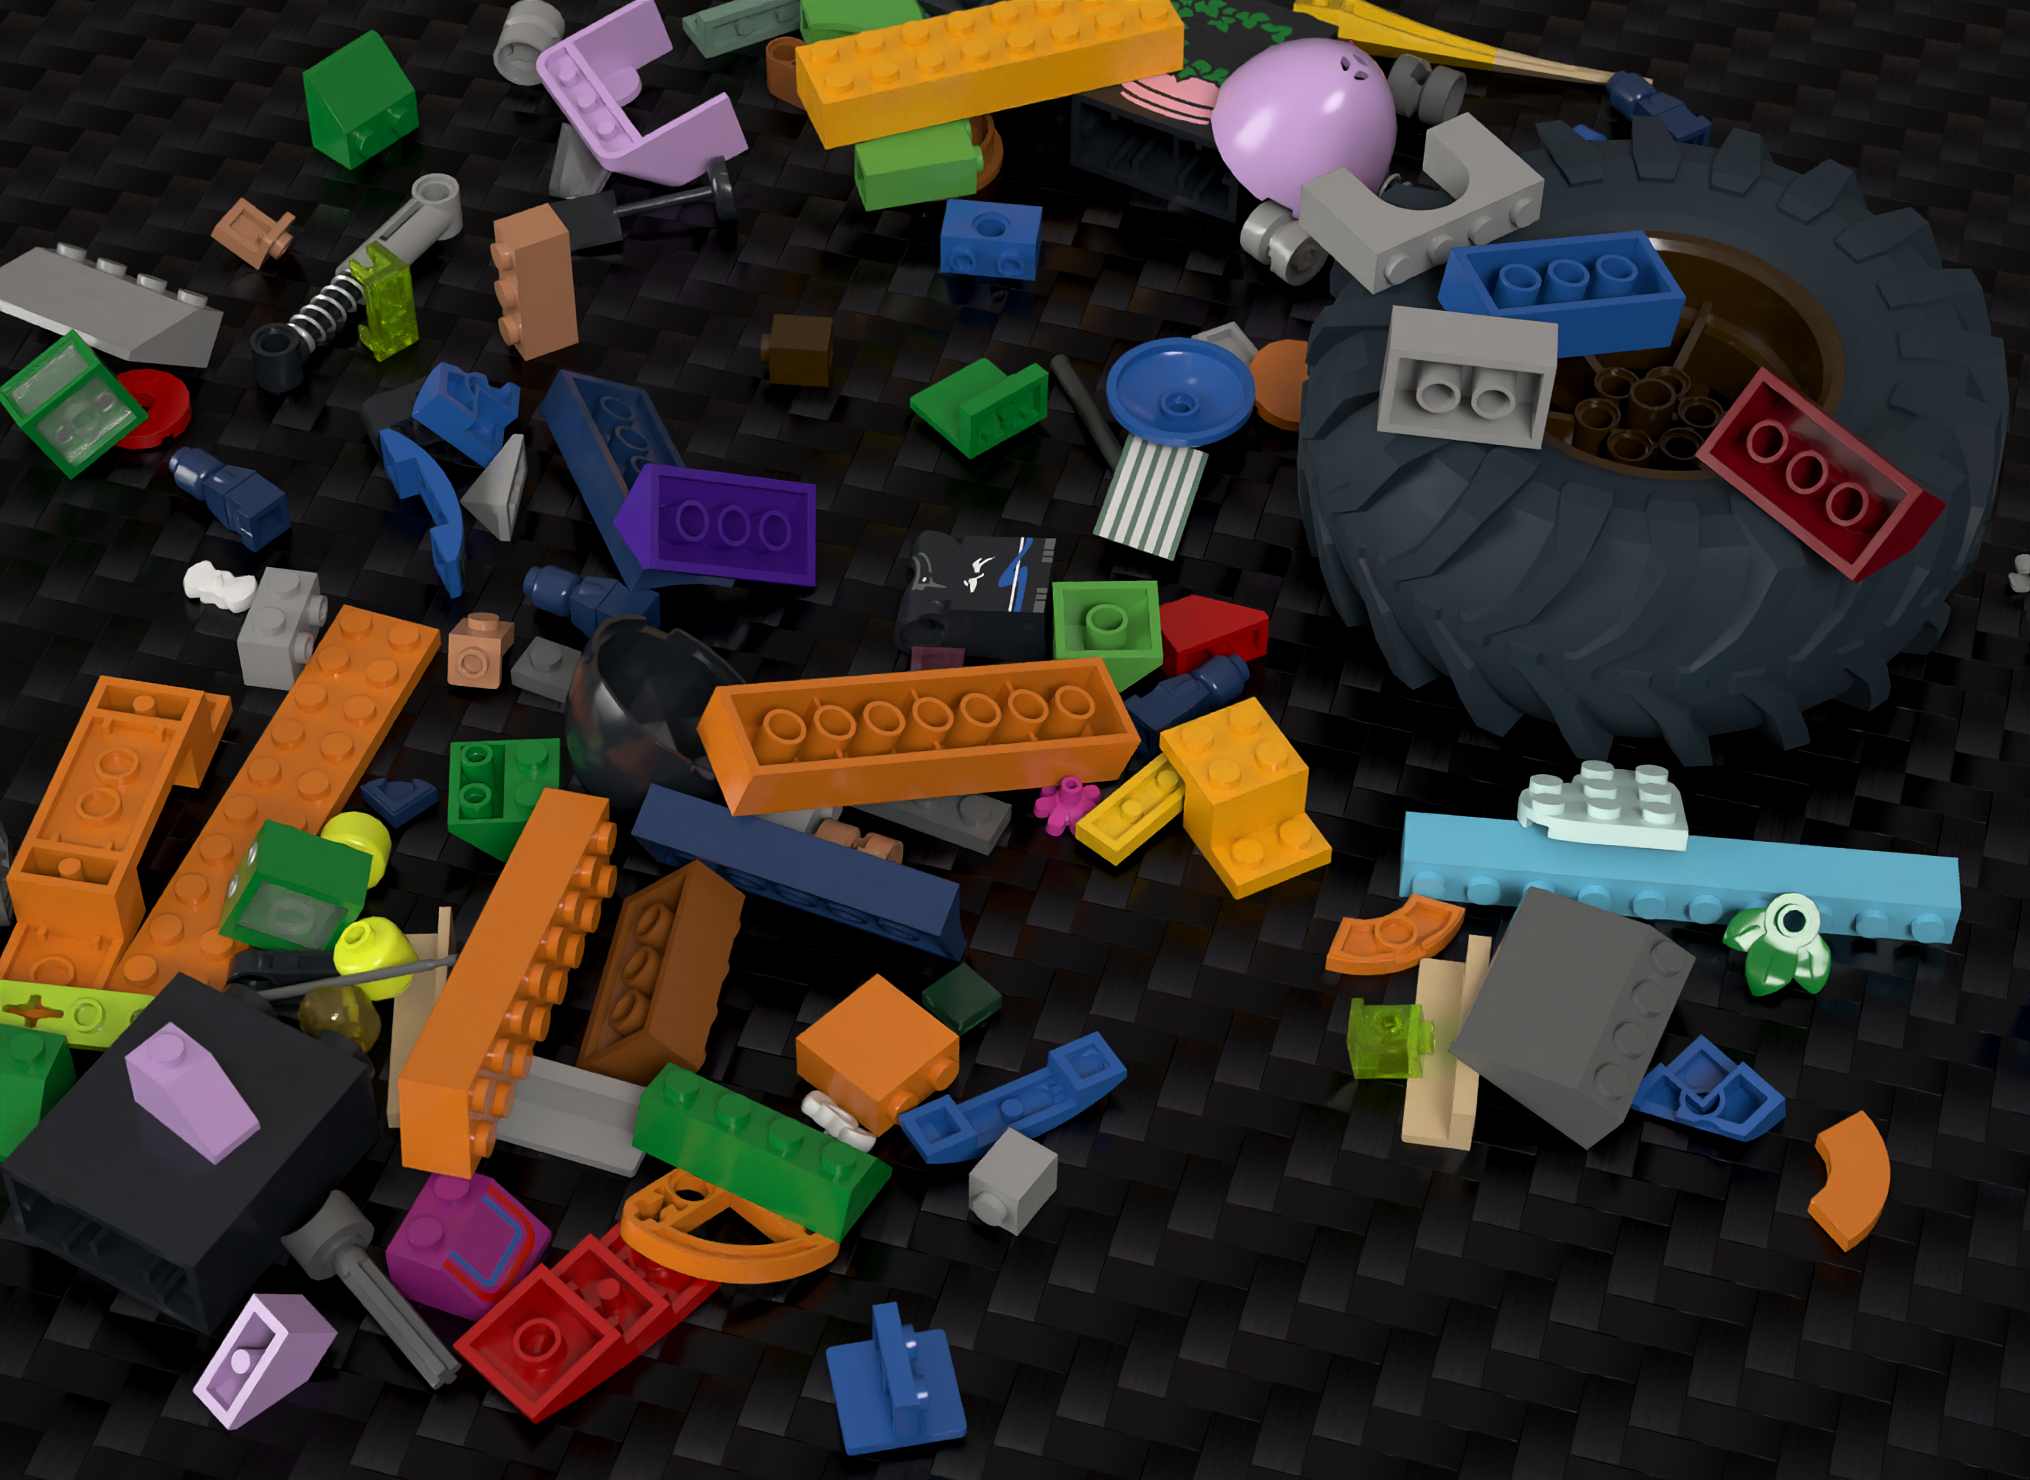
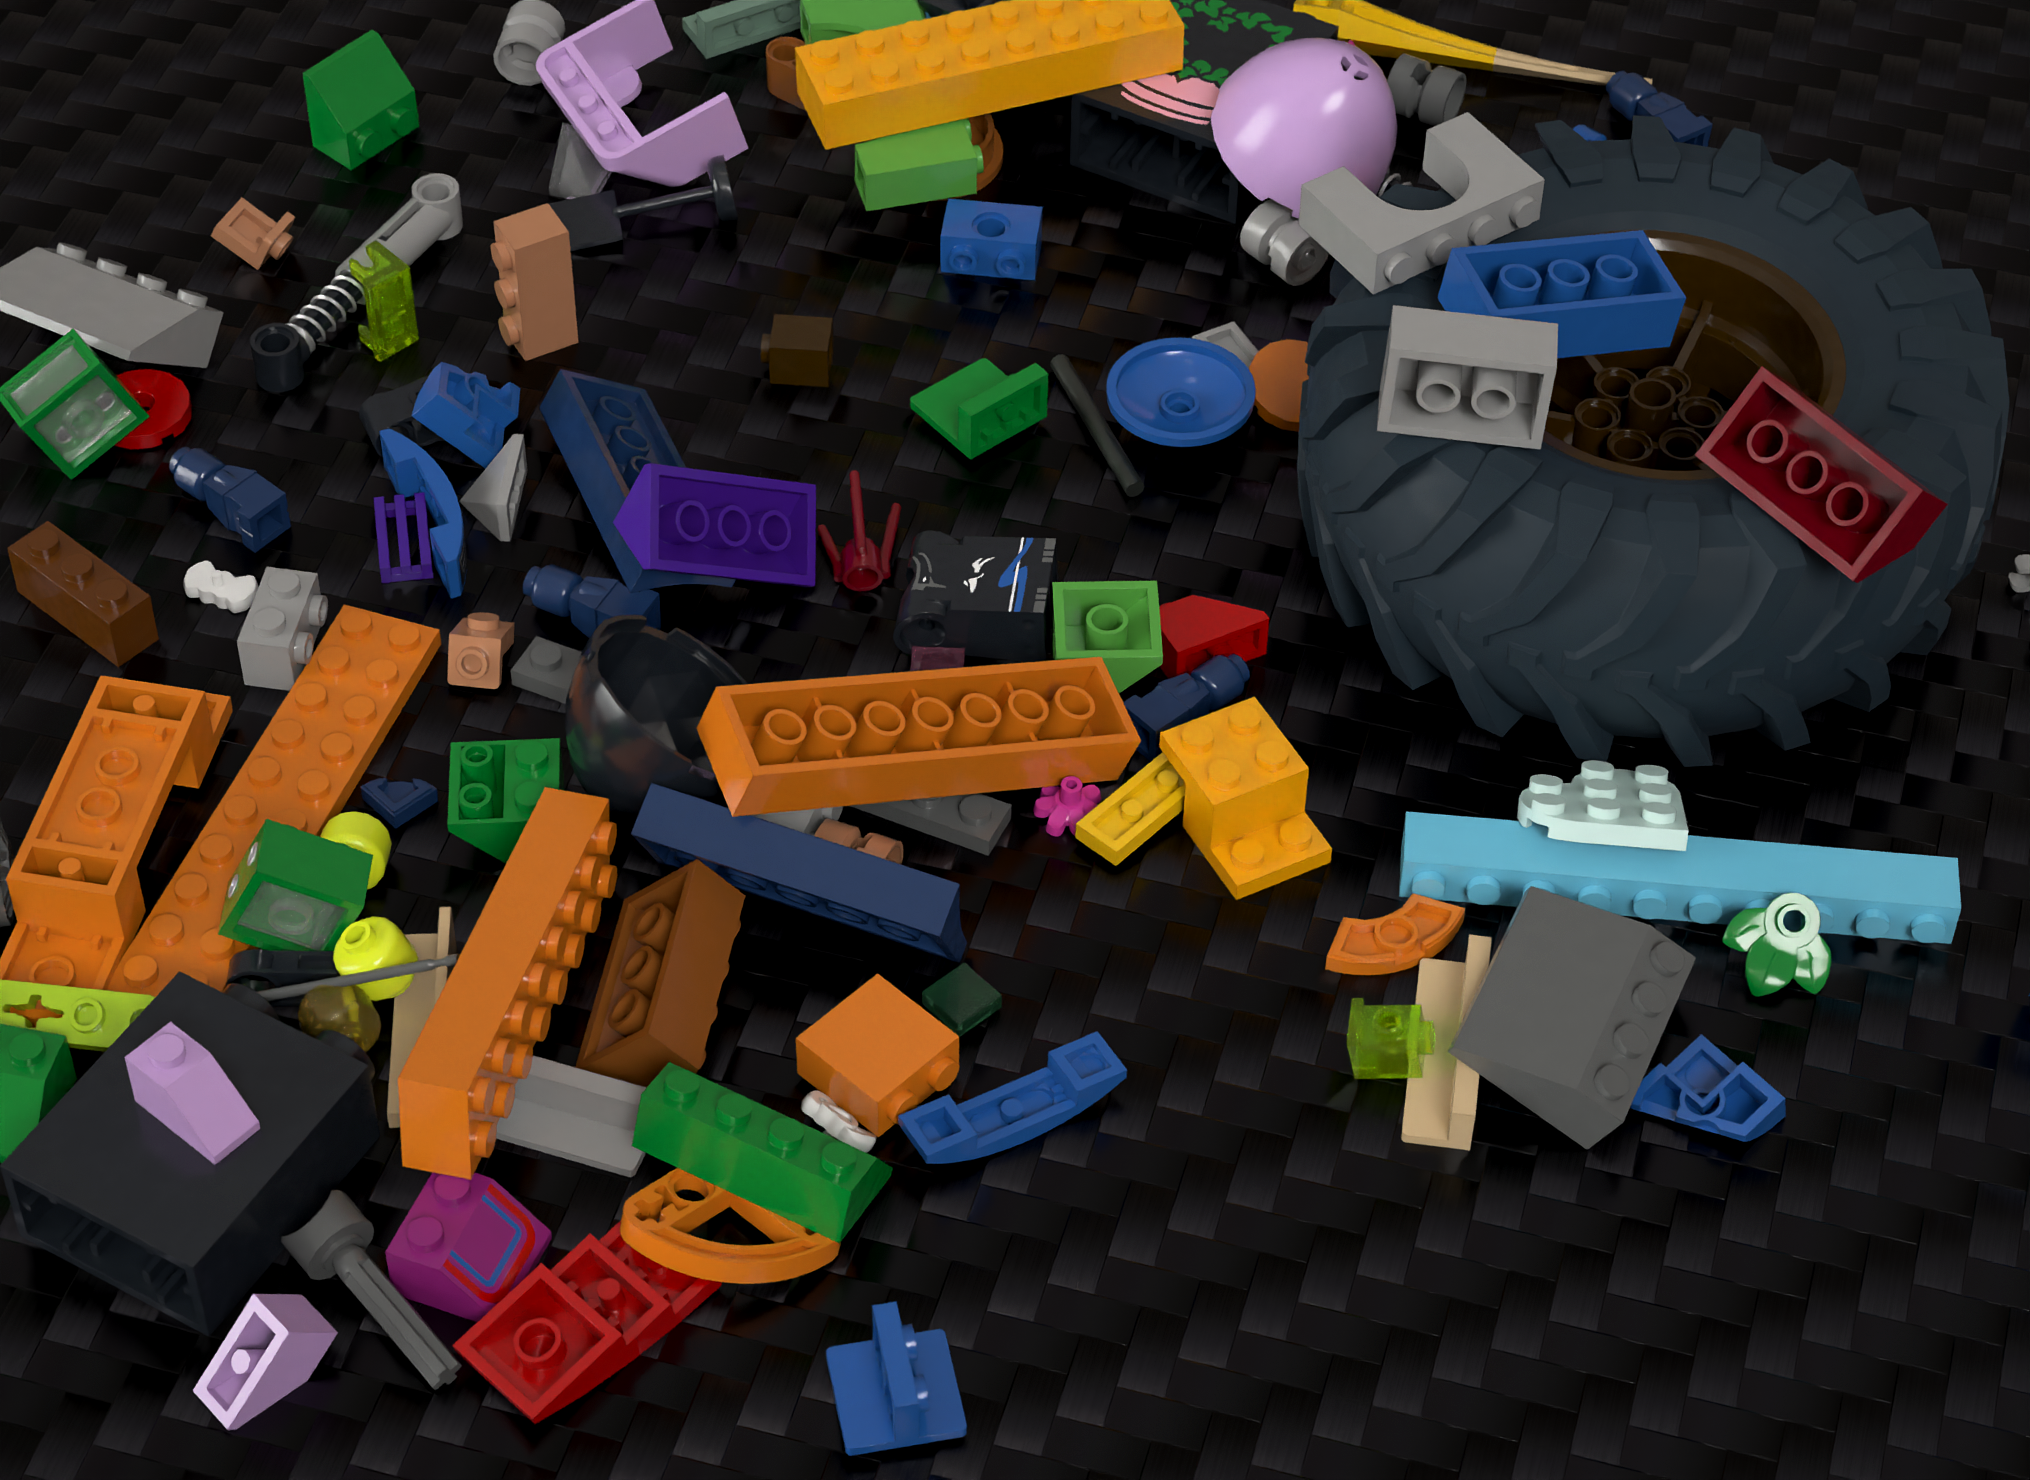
(83, 593): none -> reddish brown brick
(401, 510): none -> dark purple tile
(861, 562): none -> dark red plant
(1012, 1181): light grey brick -> none
(1151, 496): sticker -> none
(1856, 1180): orange tile -> none

